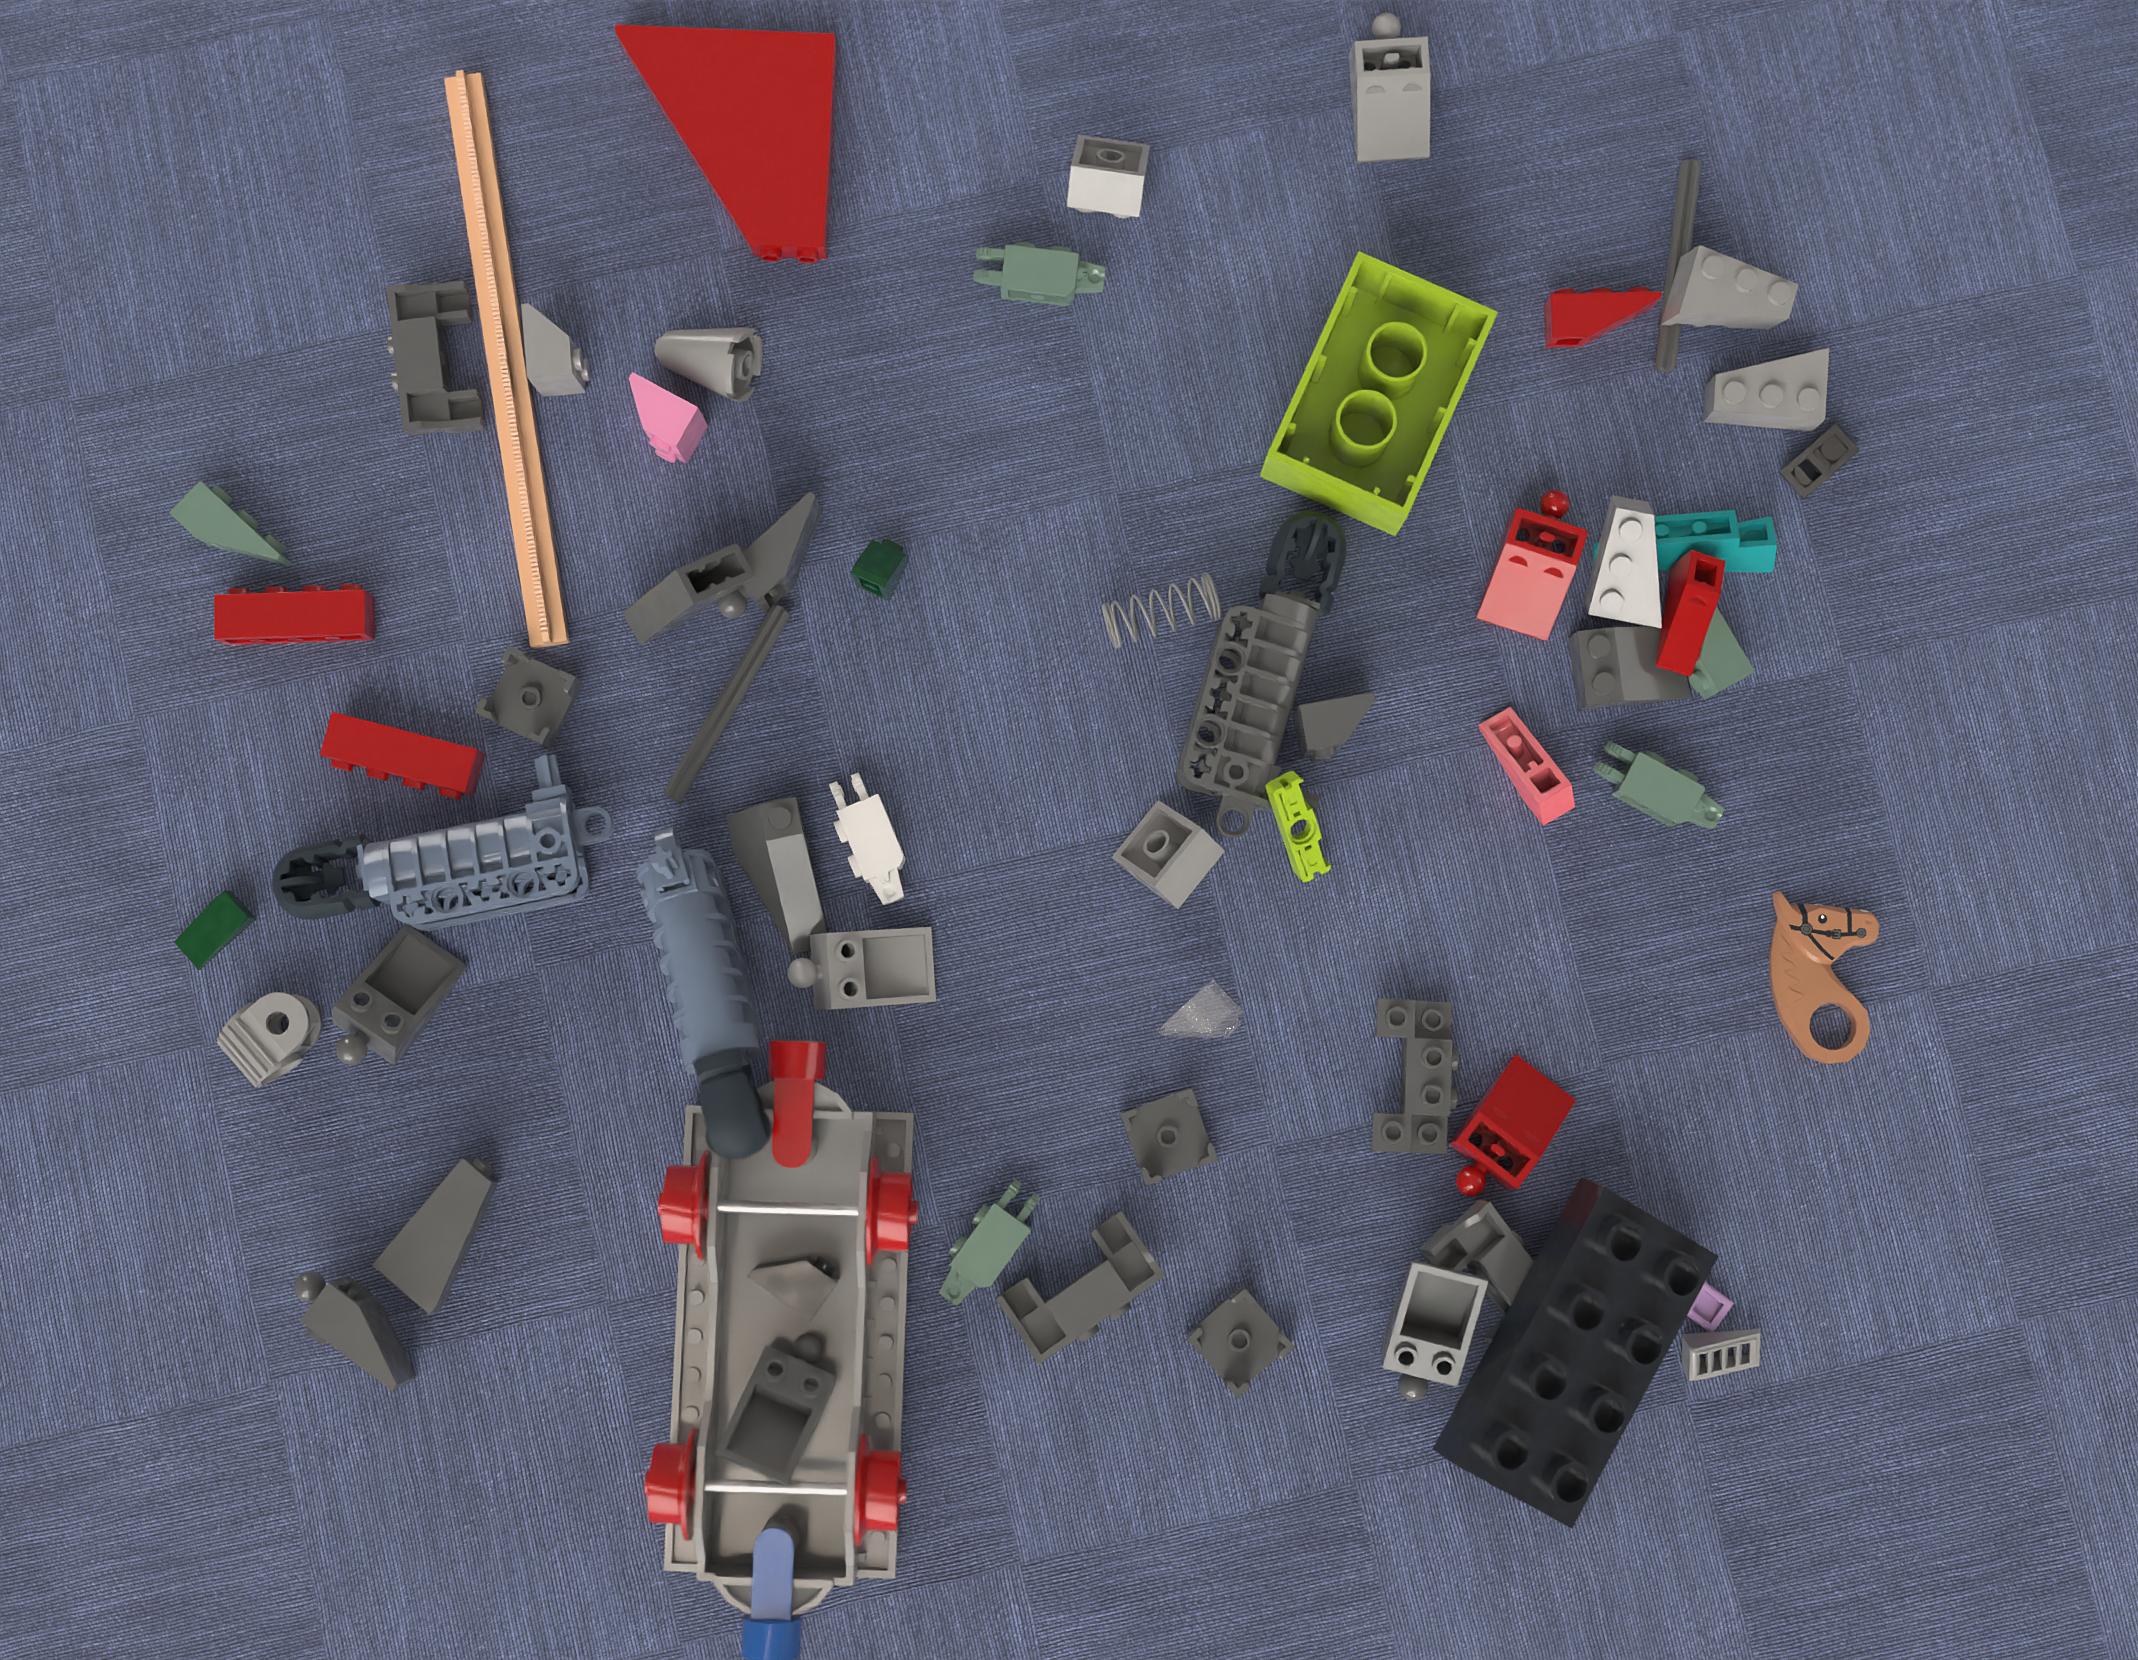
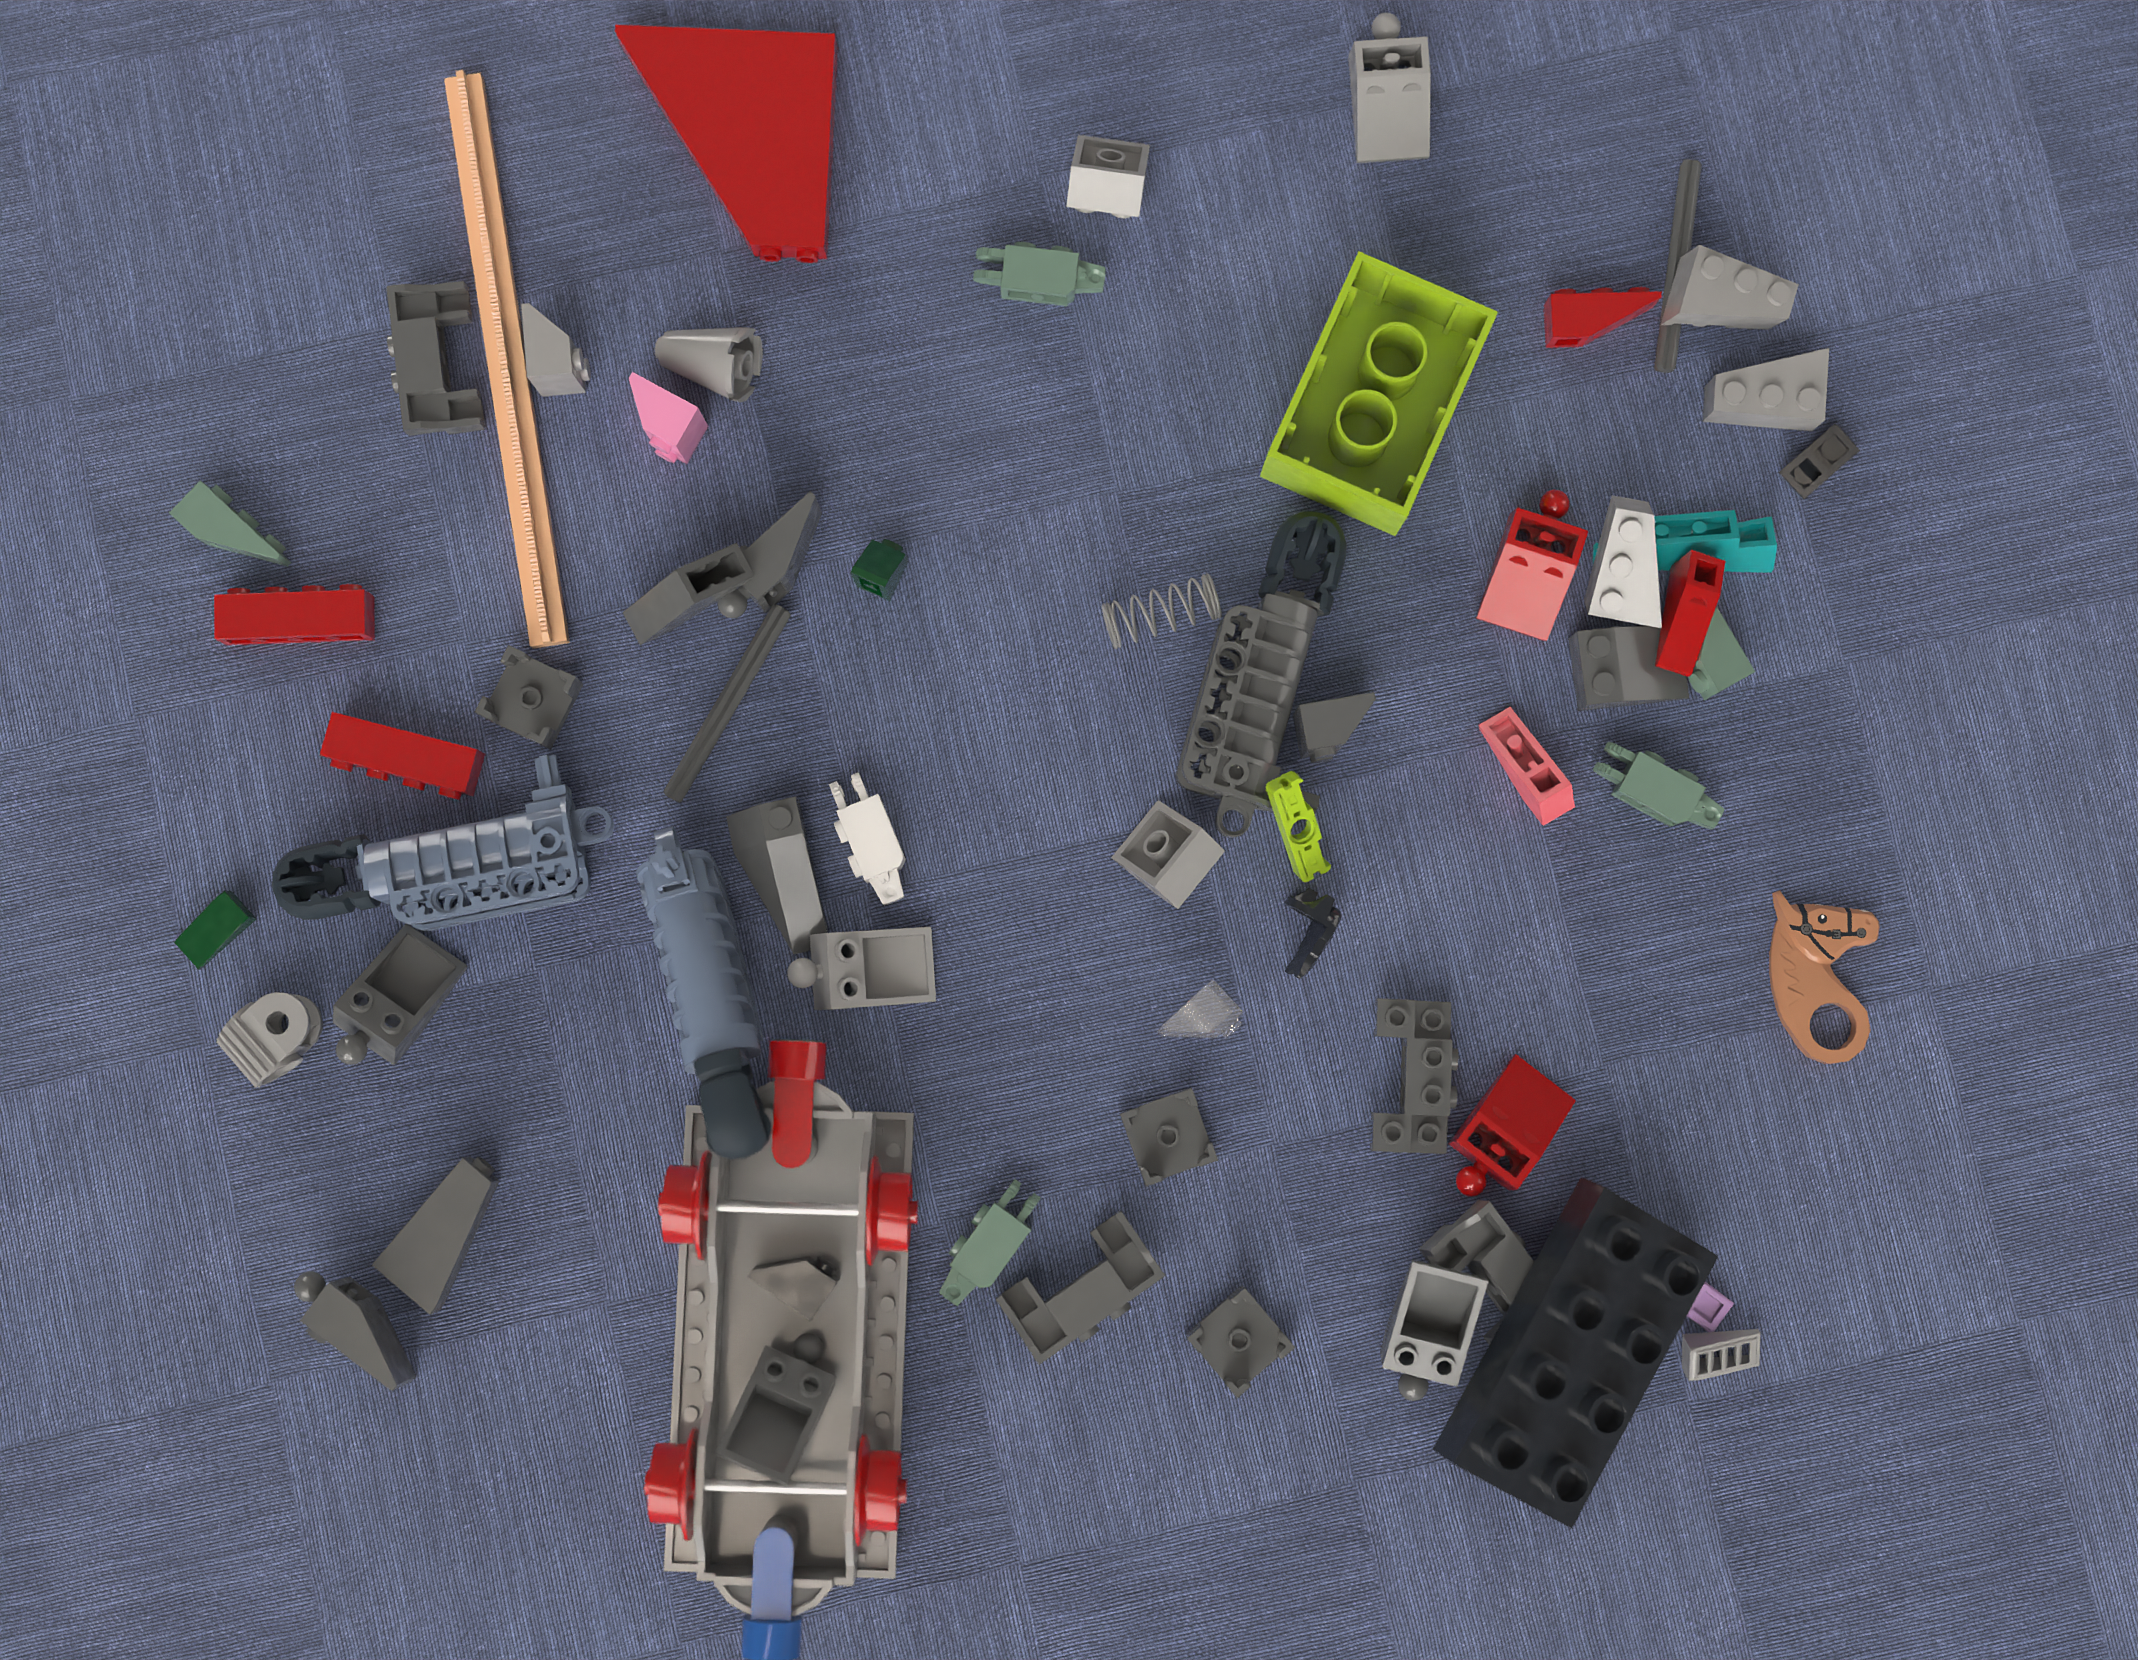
(1323, 924): none -> black hair

